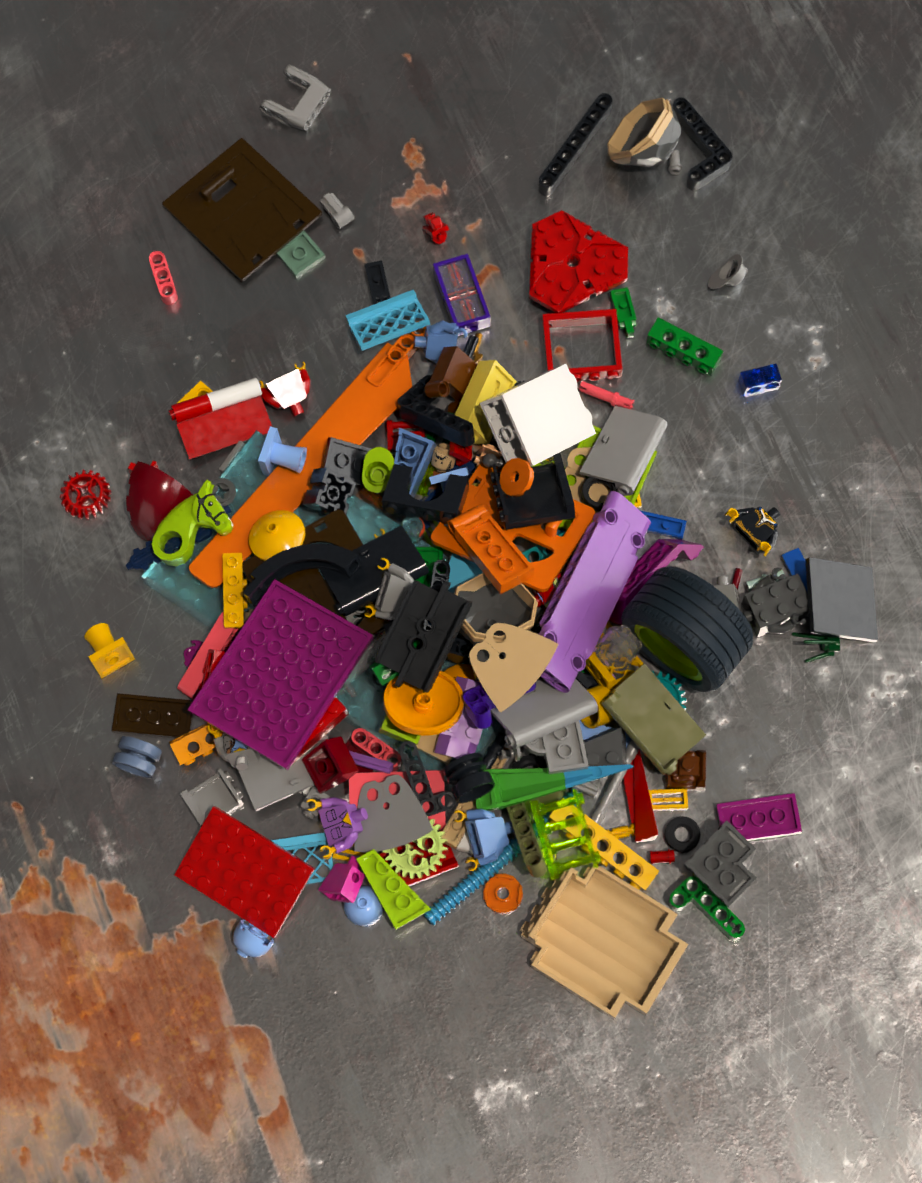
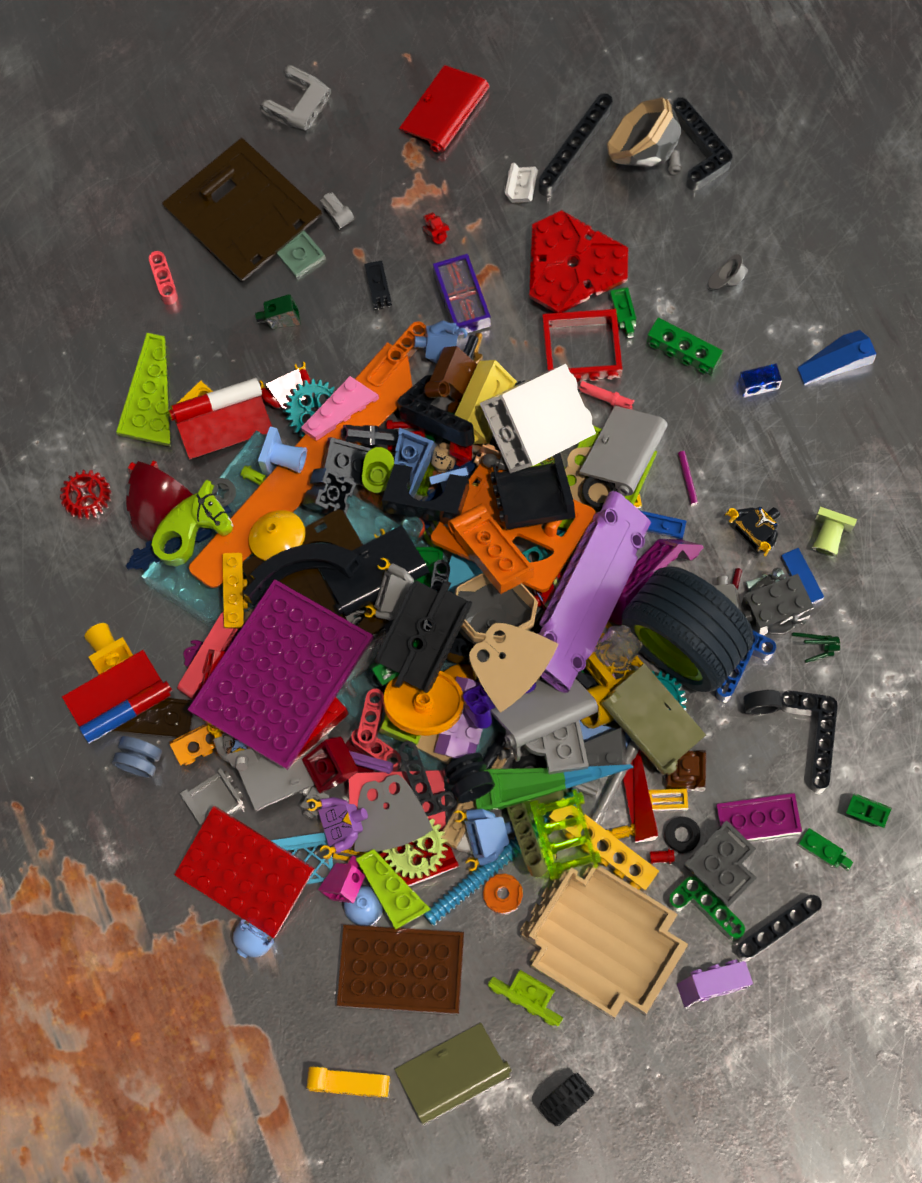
(116, 696): none -> red door
(147, 402): none -> lime wing
(232, 455): light grey axle -> none
(252, 475): none -> lime pin
(279, 312): none -> dark green torso
(297, 409): none -> teal gear
(339, 407): none -> bright pink wing
(347, 1083): none -> yellow beam
(369, 435): none -> black piece
(371, 709): none -> coral beam
(384, 313): medium azure fence -> none
(400, 969): none -> reddish brown plate
(445, 107): none -> red door
(452, 1073): none -> olive door
(508, 474): orange tile -> none
(520, 183): none -> white bracket
(530, 994): none -> lime bracket
(566, 1099): none -> black tyre
(688, 478): none -> magenta bar
(714, 982): none -> wedge
(756, 650): none -> blue beam
(762, 702): none -> black tyre
(784, 919): none -> black beam
(820, 733): none -> black beam
(824, 850): none -> green hinge
(831, 530): none -> yellowish green plant
(841, 600): tile -> none
(842, 355): none -> blue wedge
(869, 810): none -> green brick

